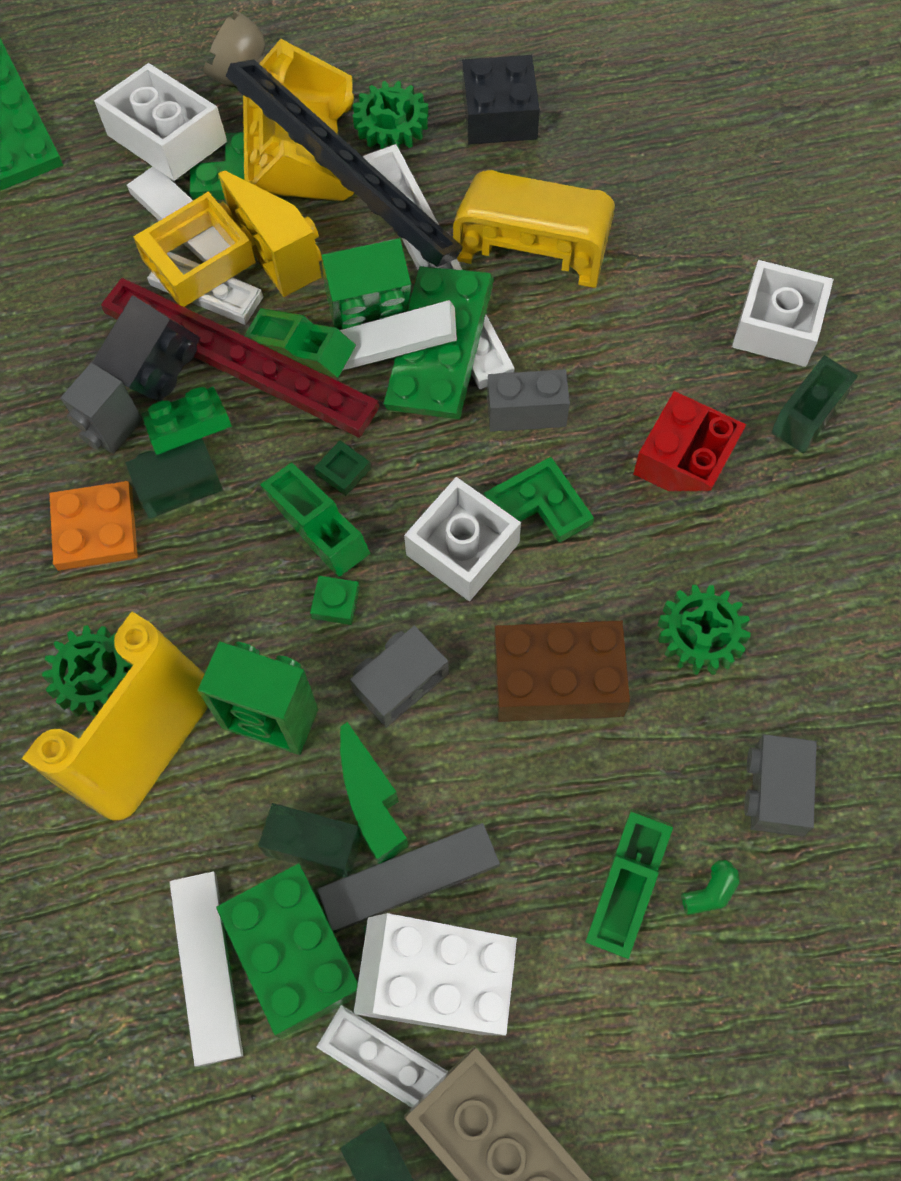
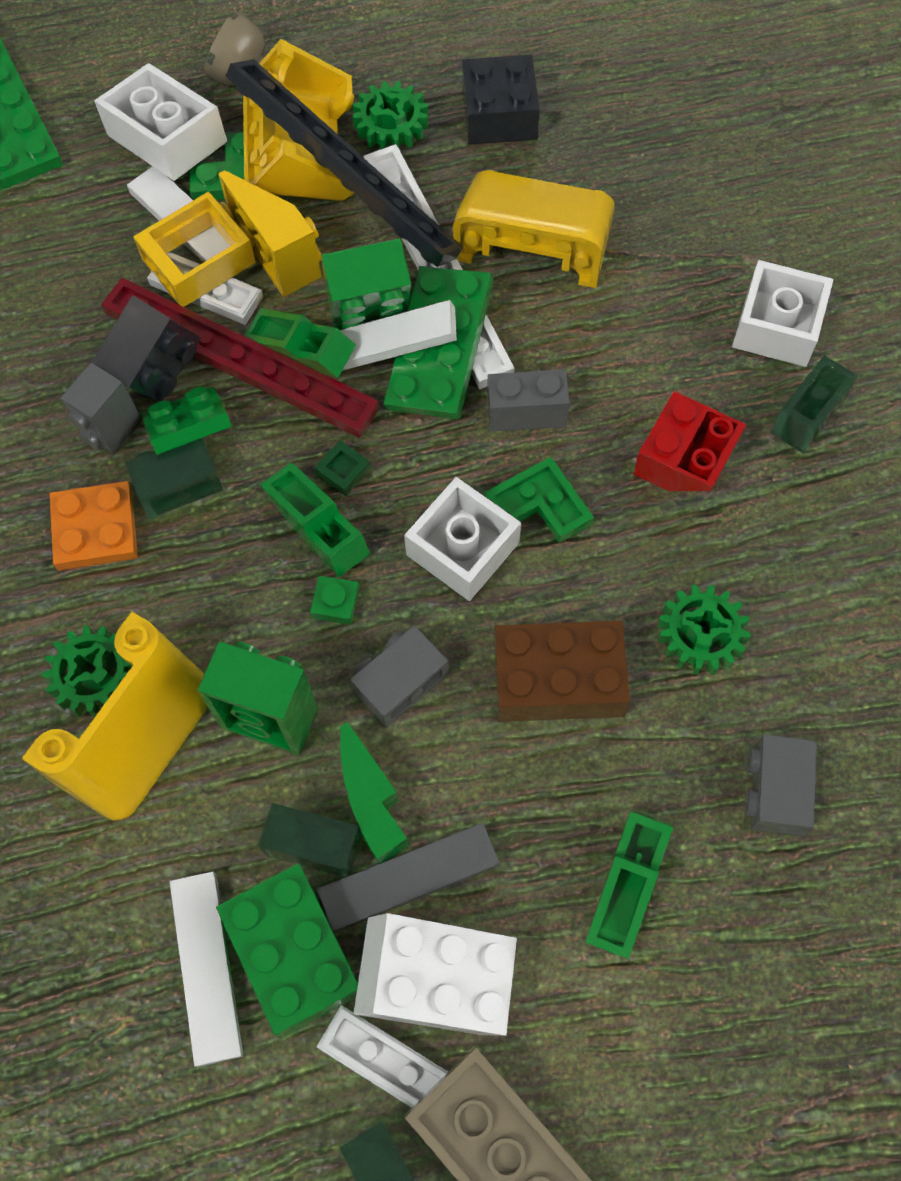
(717, 893): green arm -> none

